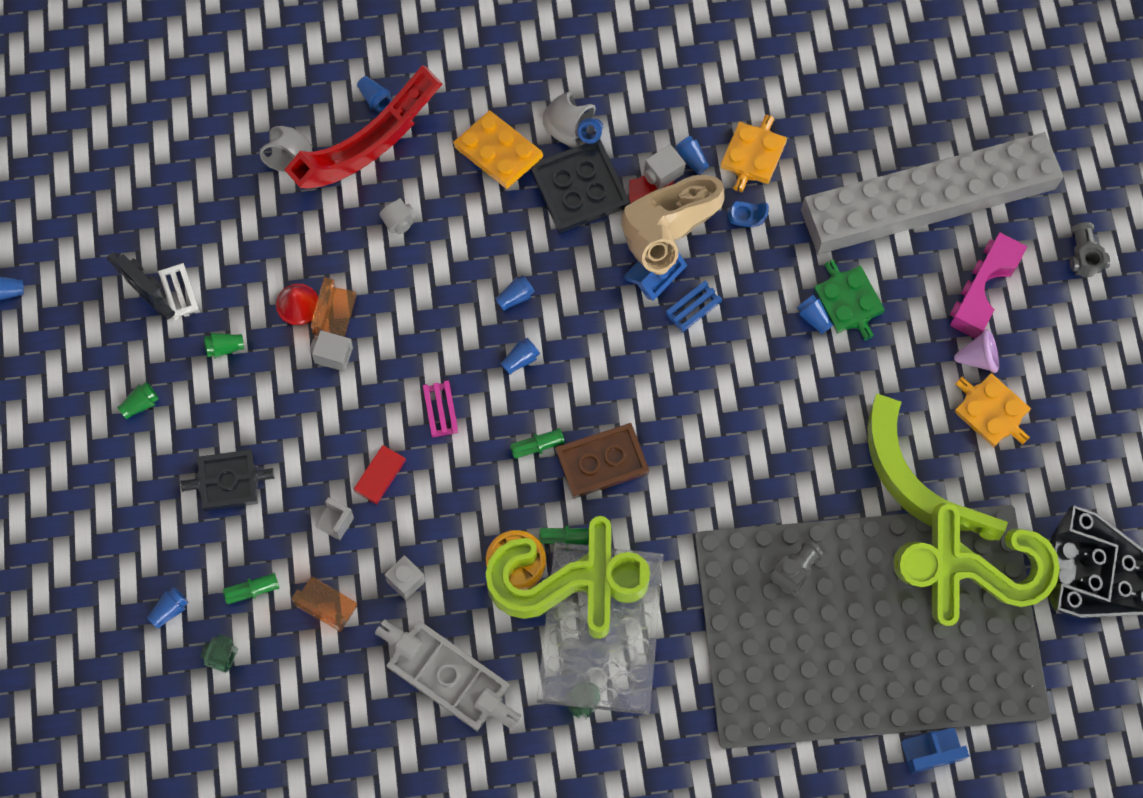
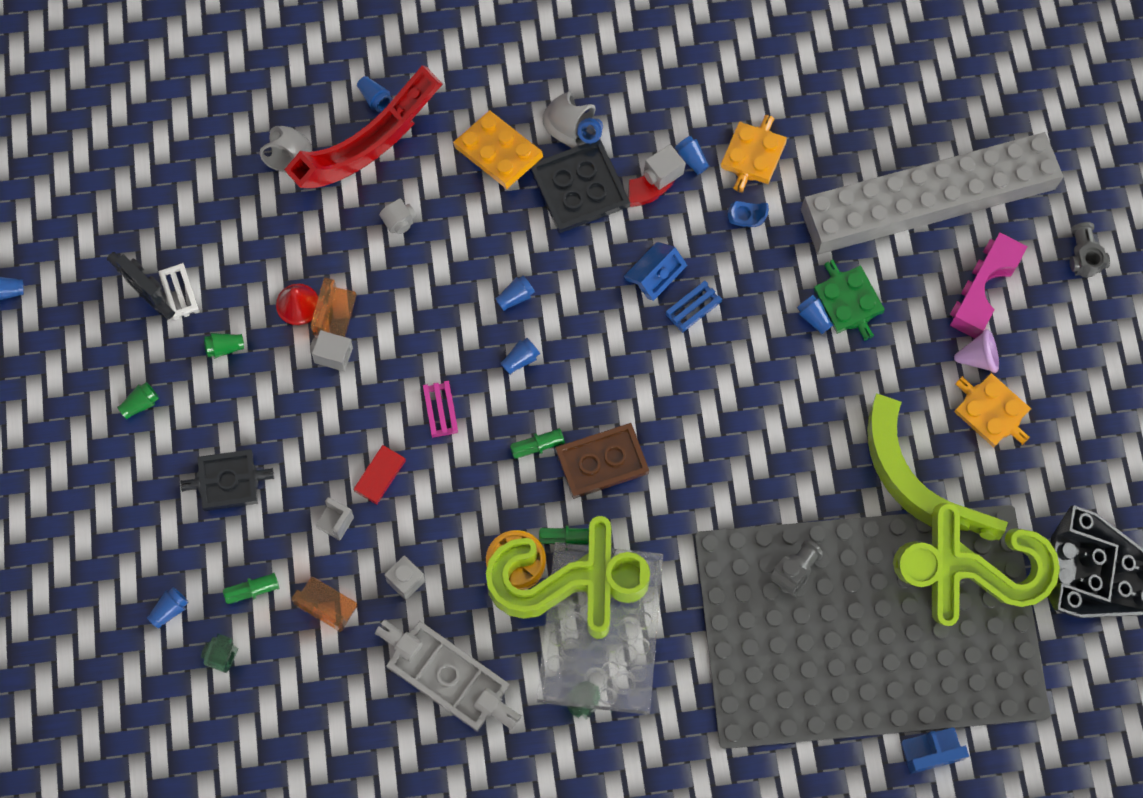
(667, 216): tan piece -> none

